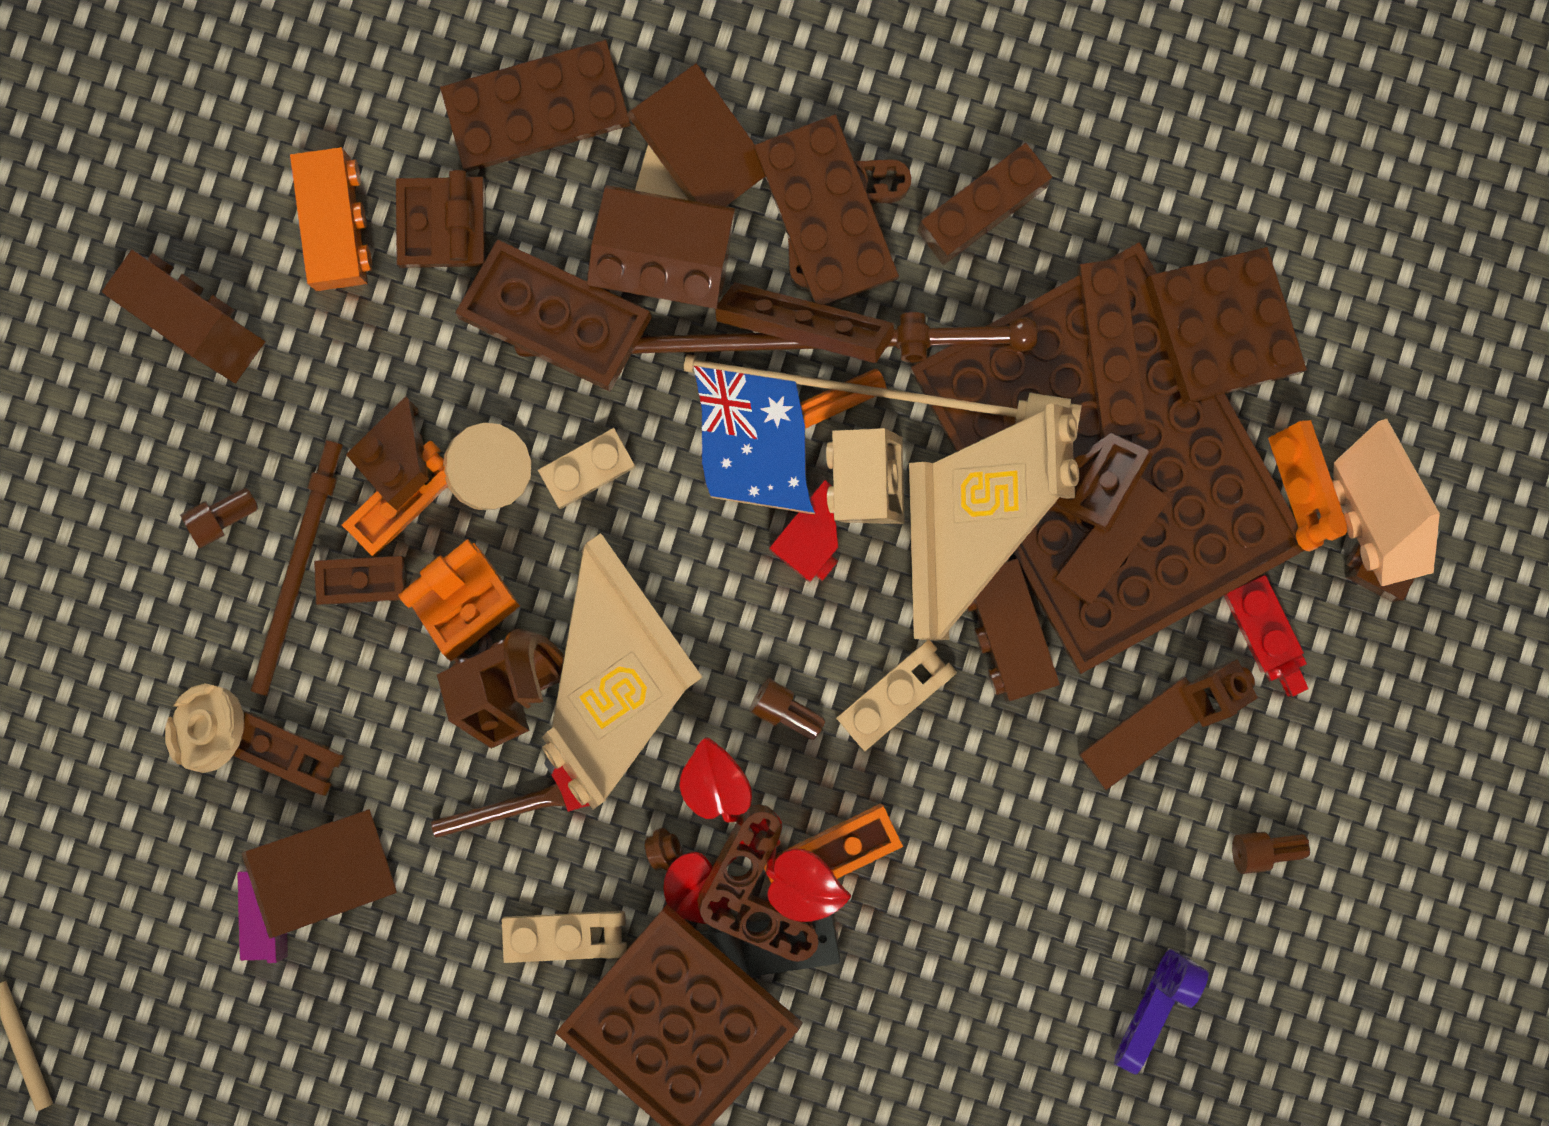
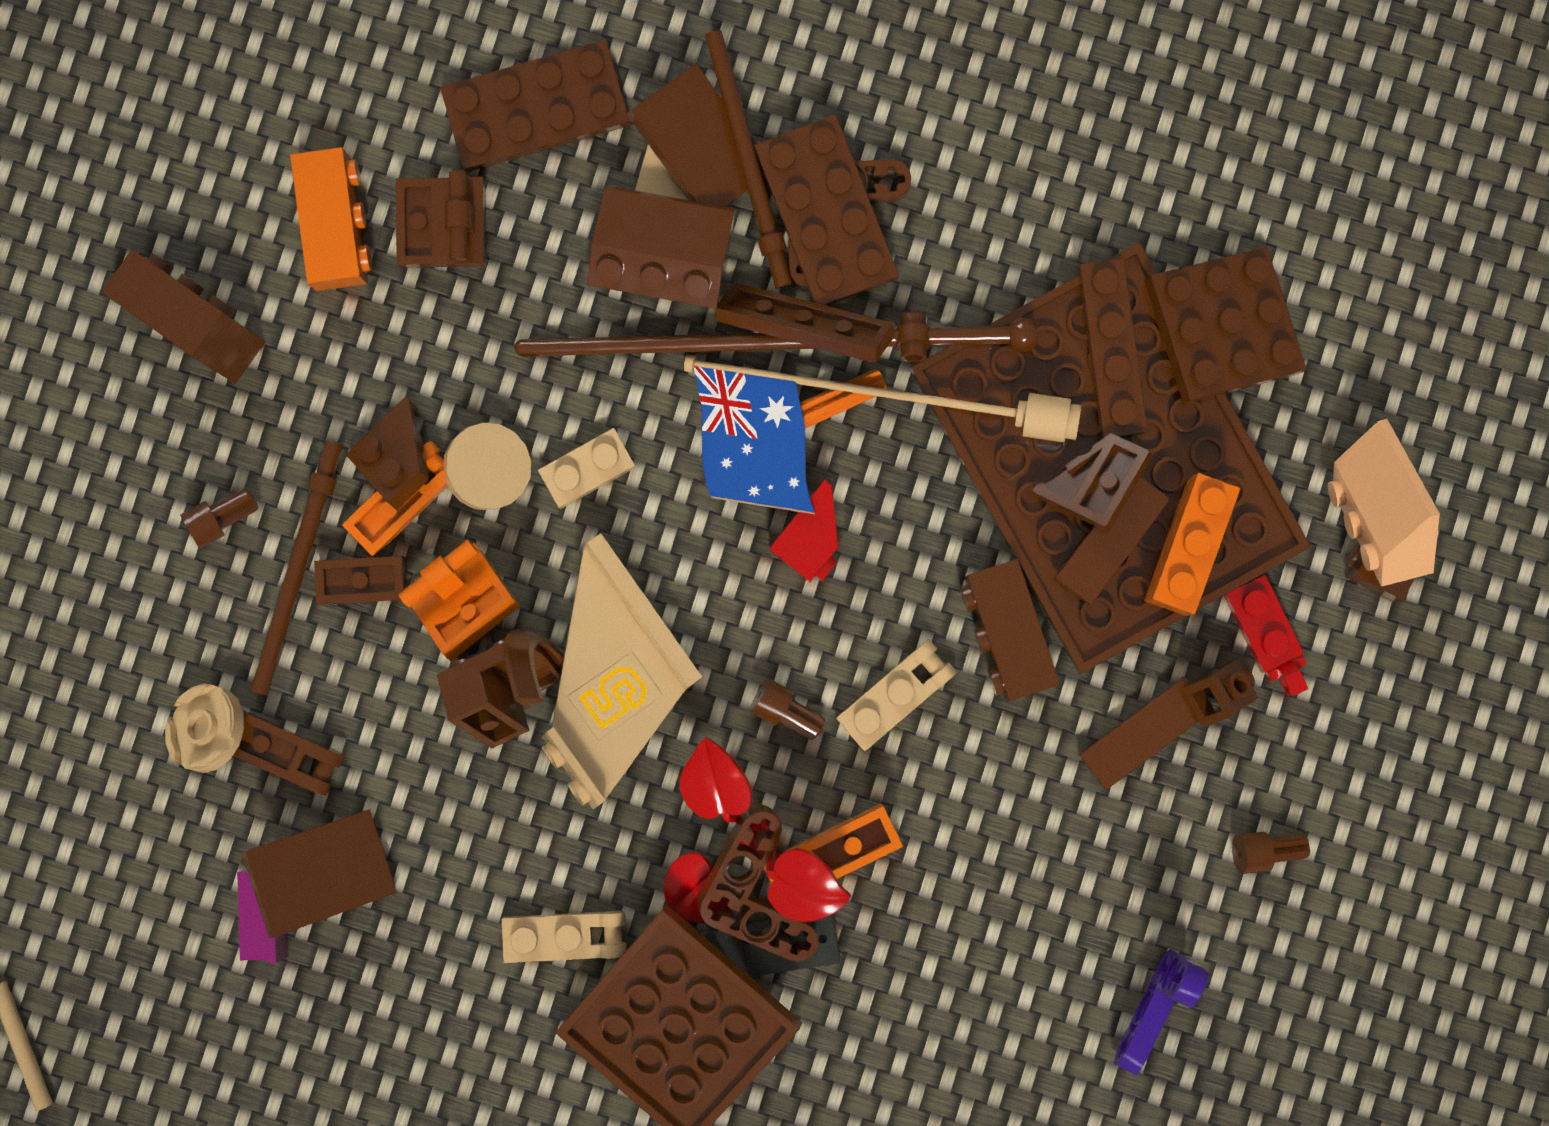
(553, 315): reddish brown plate -> none
(555, 795): reddish brown piece -> none
(662, 849): reddish brown plate -> none
(771, 241): none -> reddish brown bar
(866, 476): tan slope -> none
(979, 509): tan piece -> none
(984, 203): reddish brown brick -> none
(1192, 544): none -> orange brick
(1308, 485): orange plate -> none

